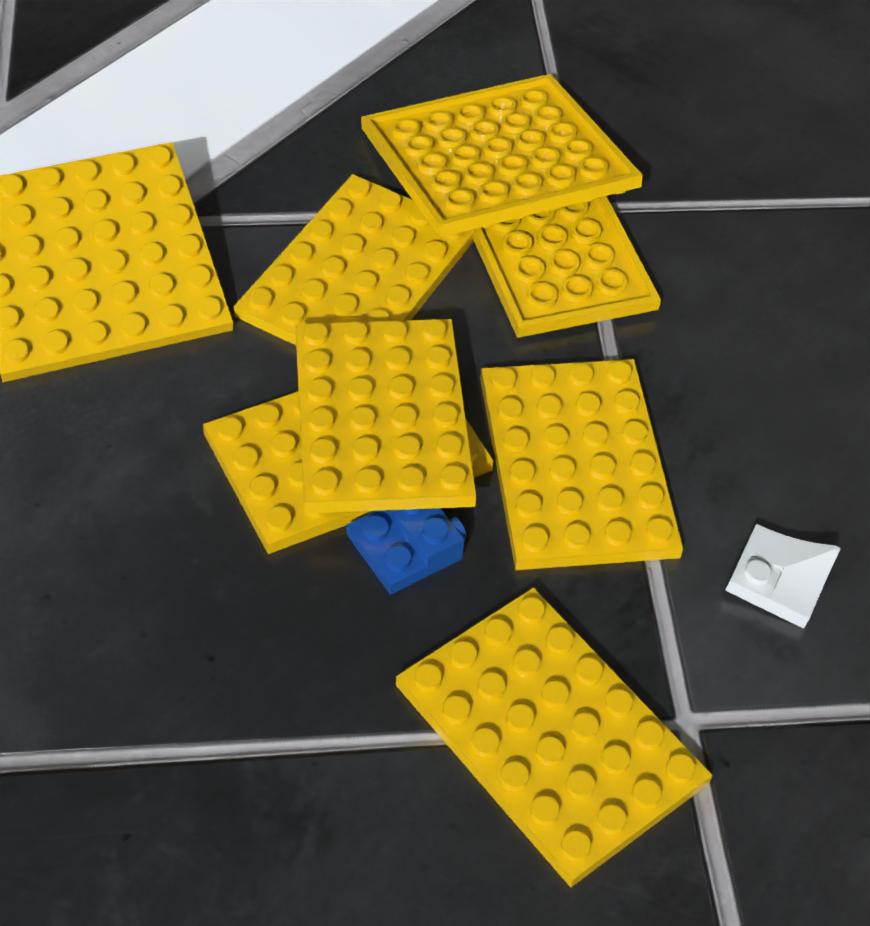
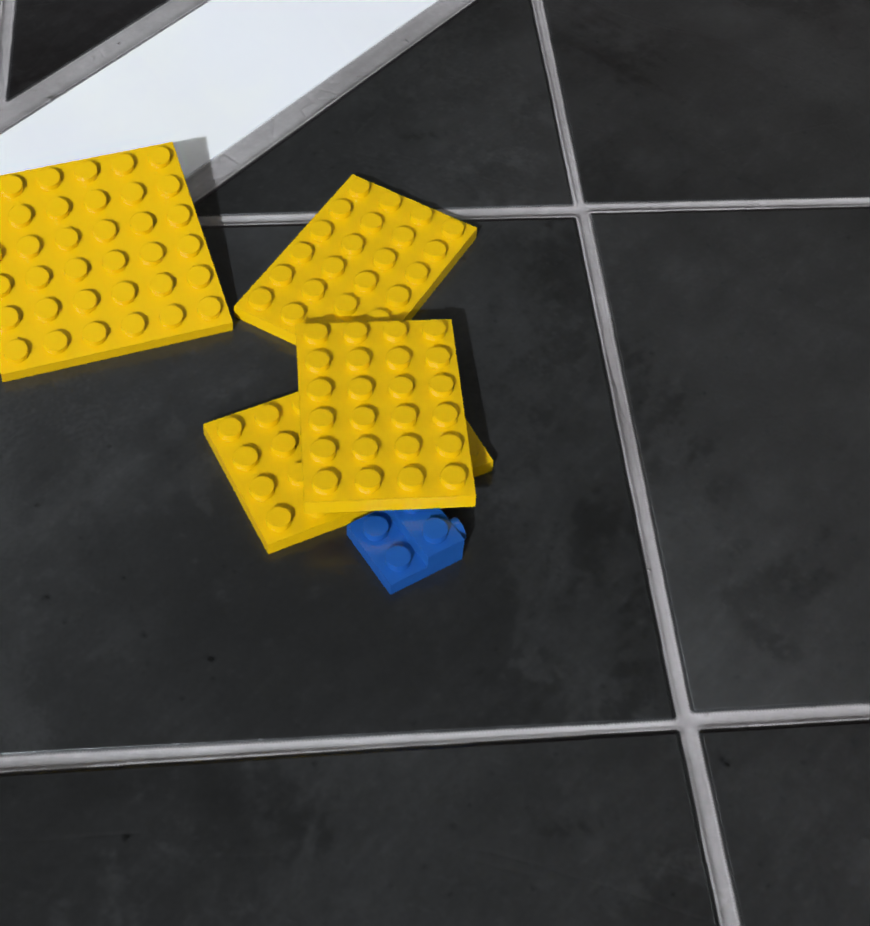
(499, 154): yellow plate -> none
(553, 735): yellow plate -> none
(565, 268): yellow plate -> none
(578, 465): yellow plate -> none
(782, 574): white plate -> none

